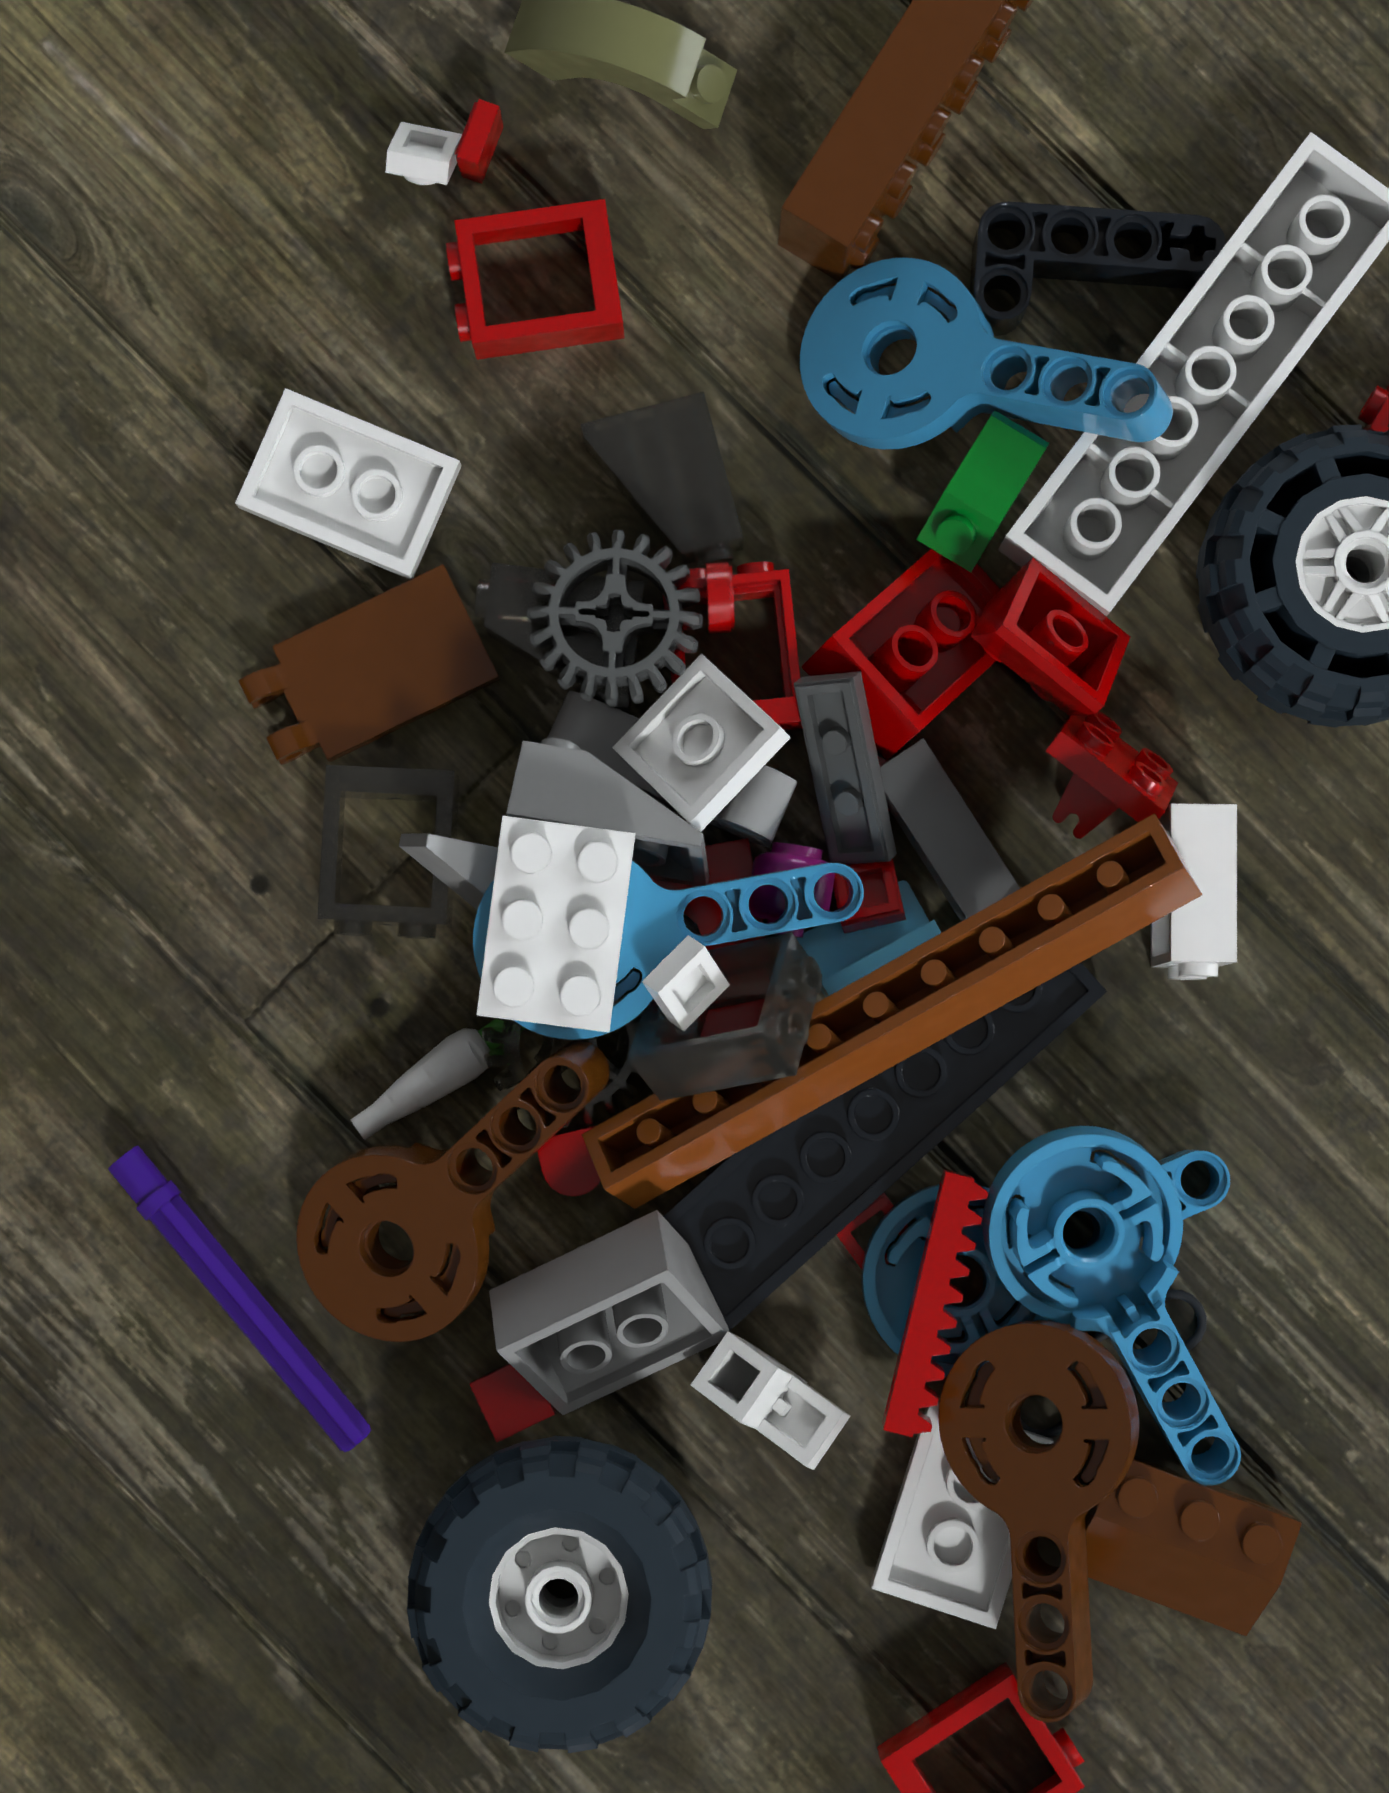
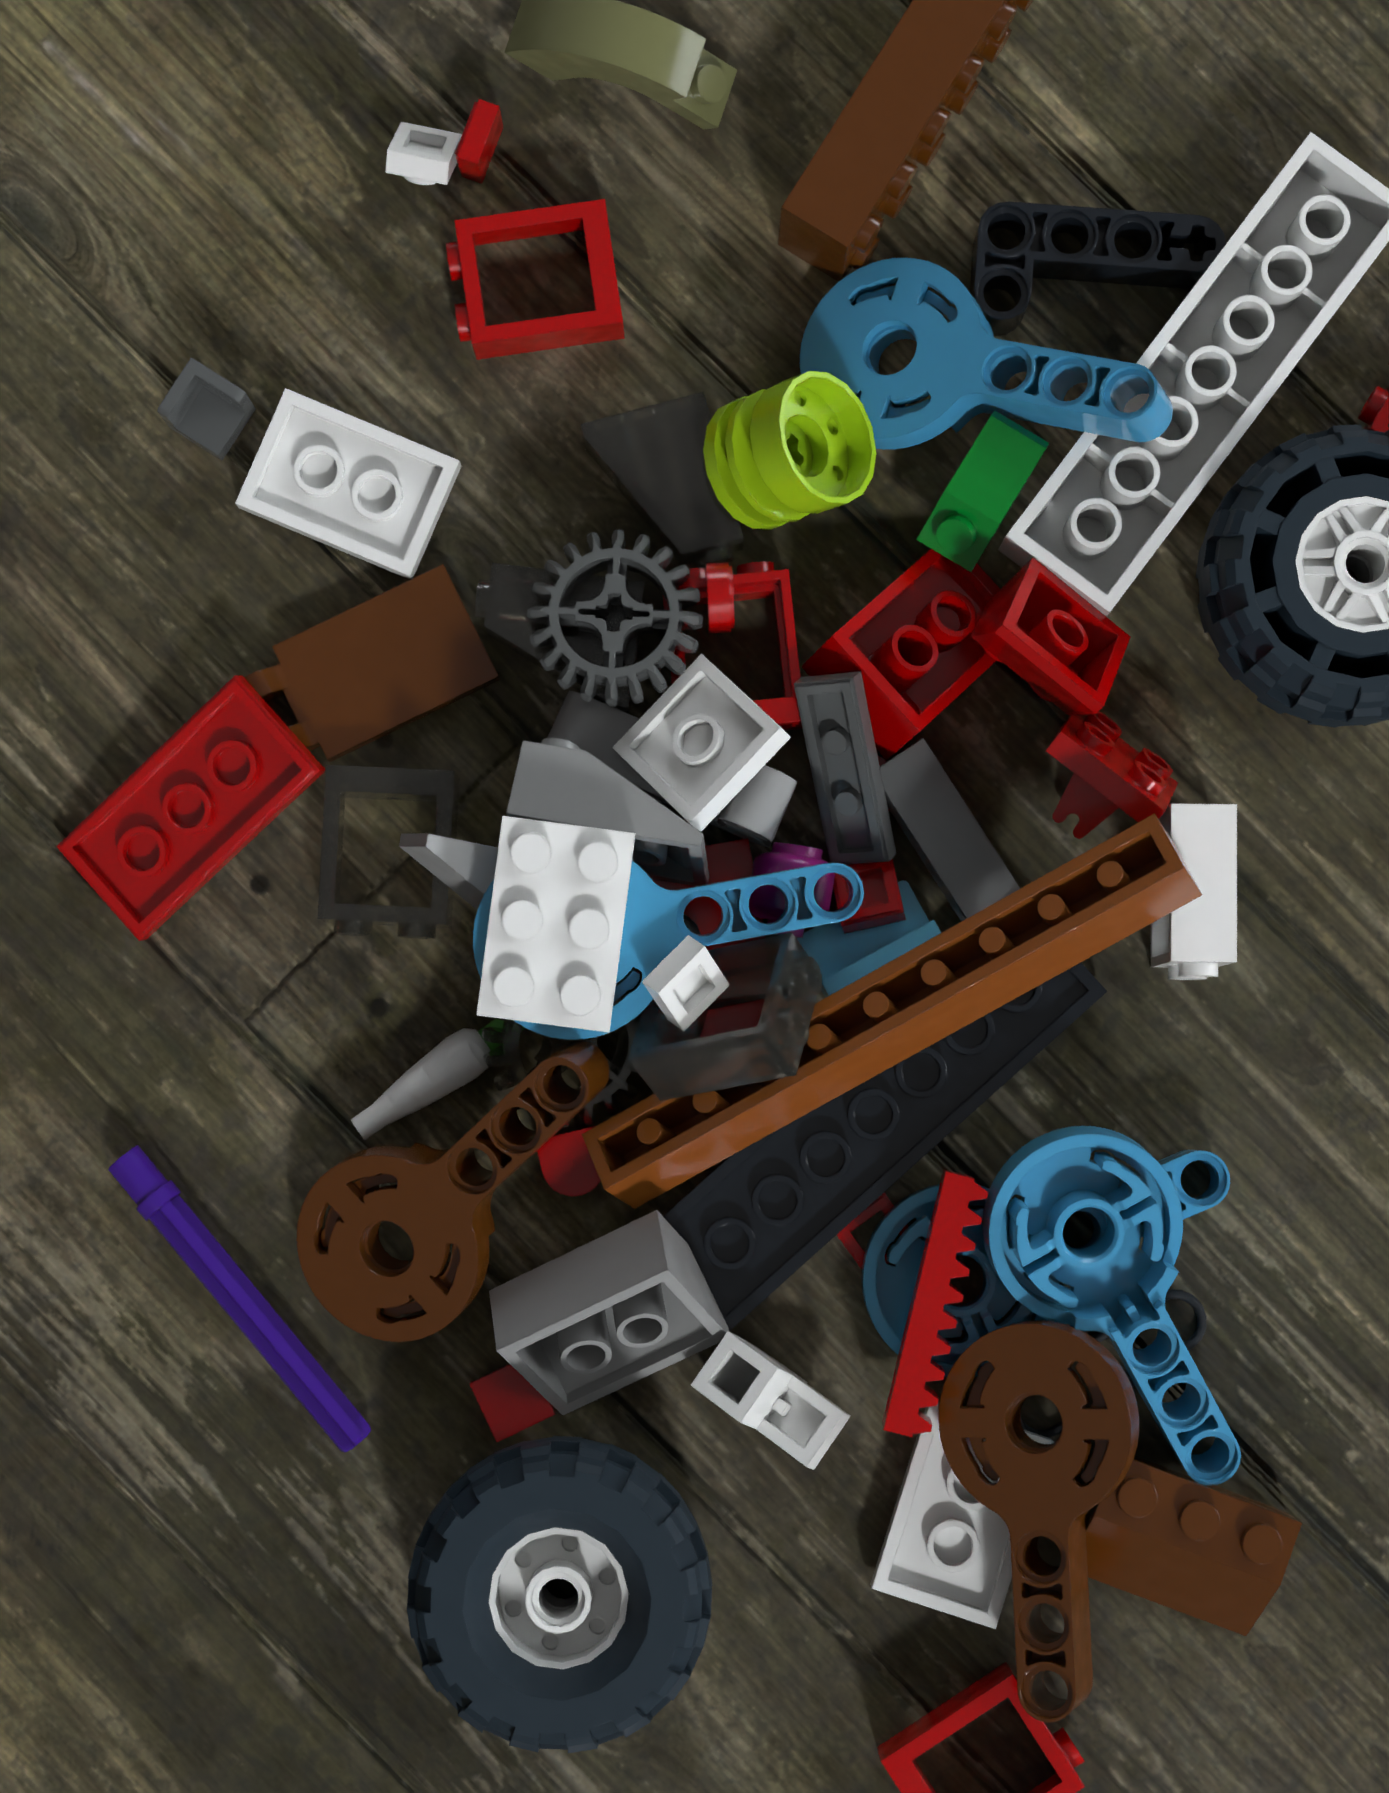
(191, 807): none -> red tile
(206, 409): none -> dark grey panel
(790, 450): none -> lime wheel

